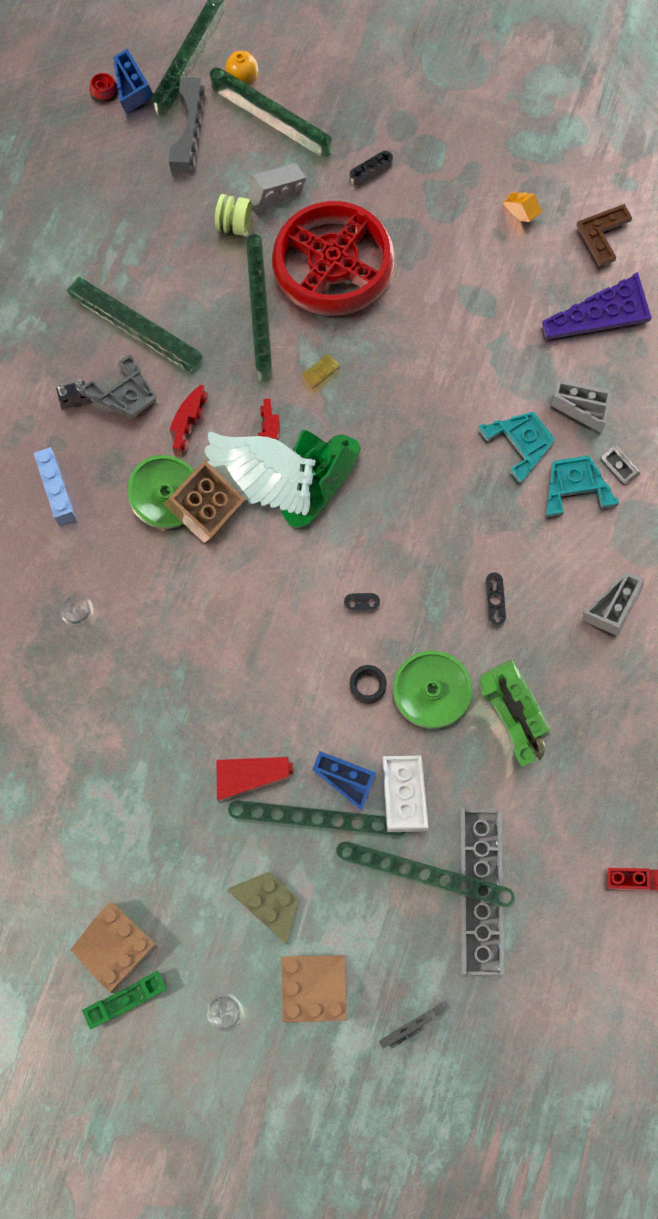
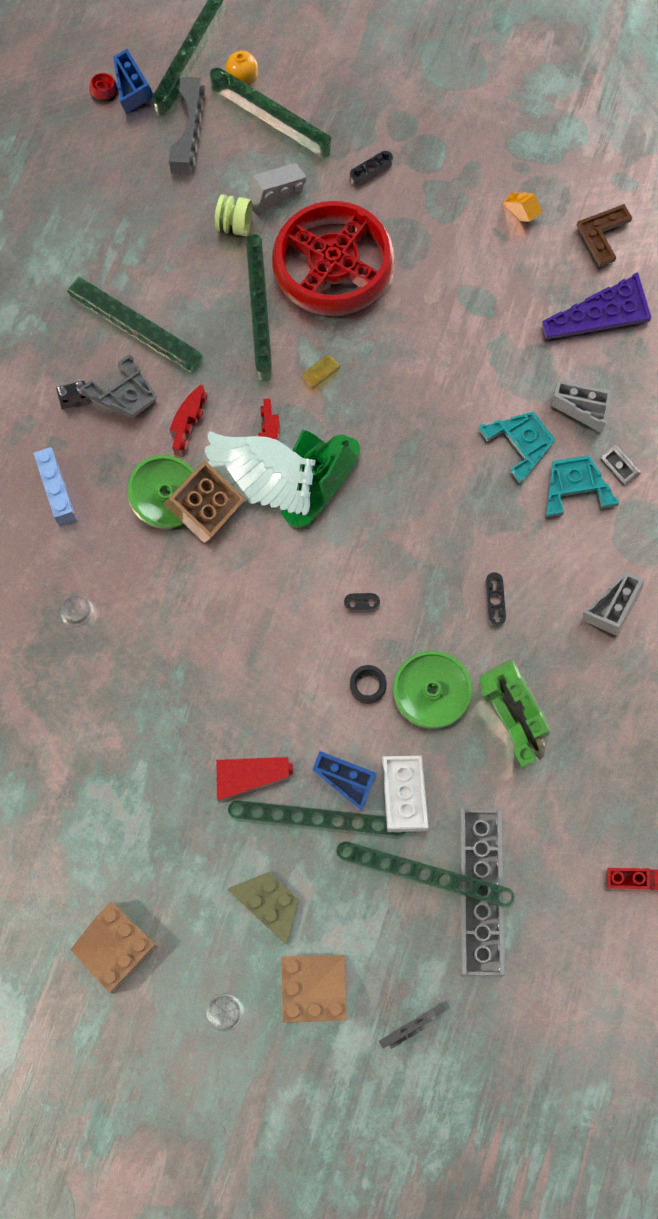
(124, 1000): green slope -> none

